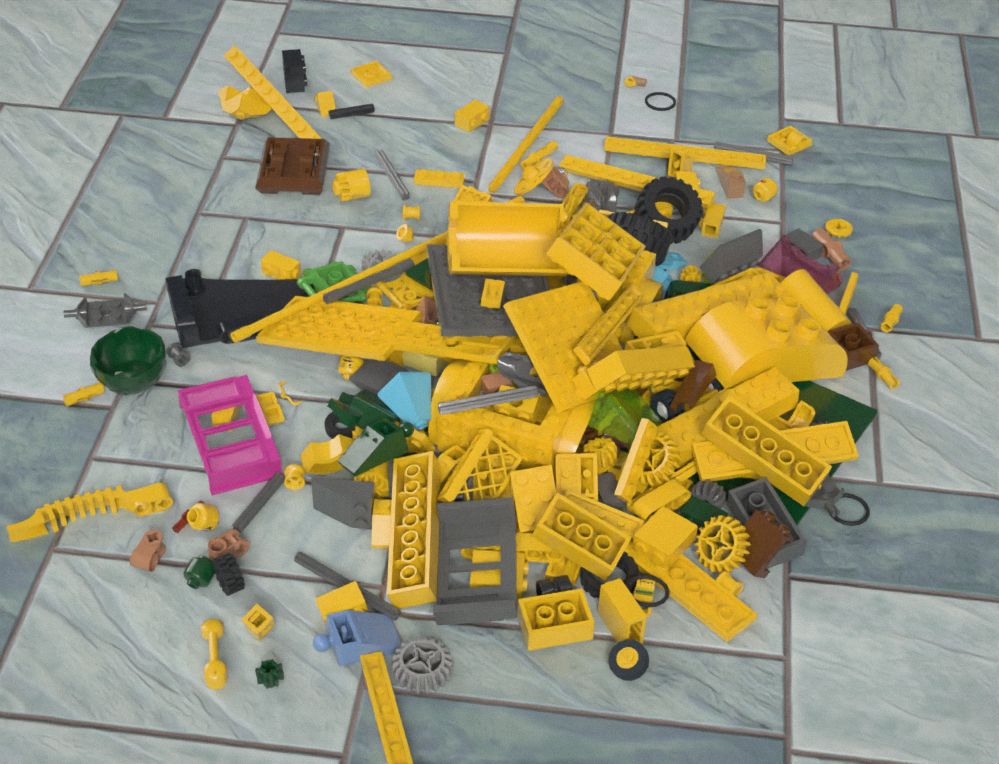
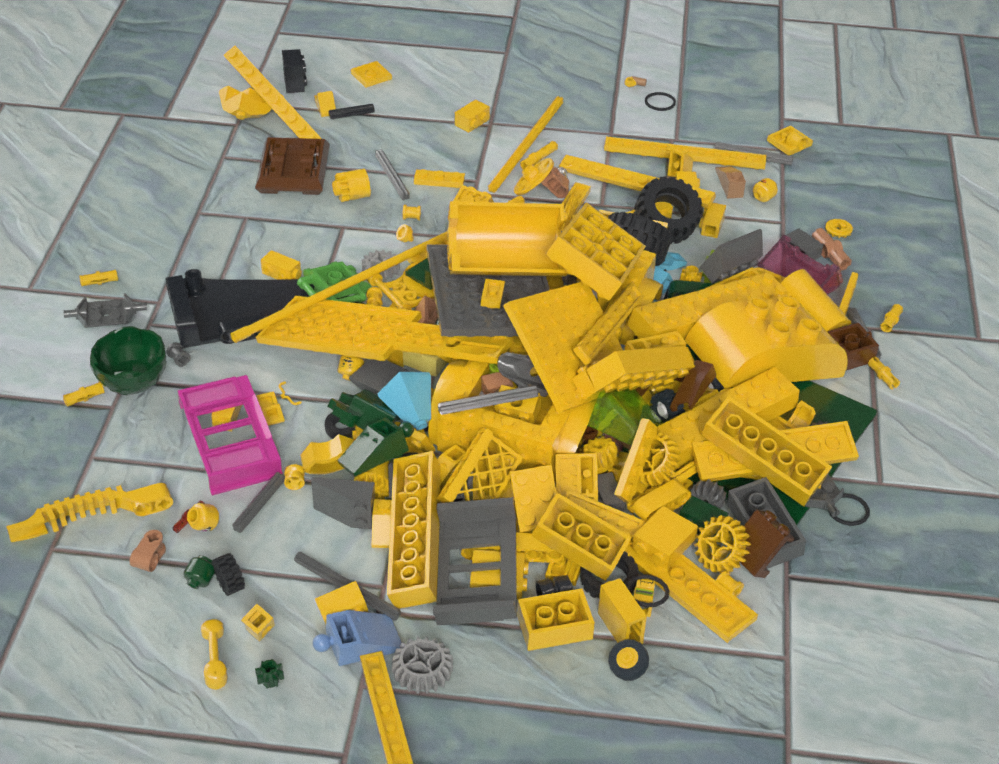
(228, 544): nougat piece -> none
(338, 294): dark grey piece -> none
(603, 194): dark grey piece -> none

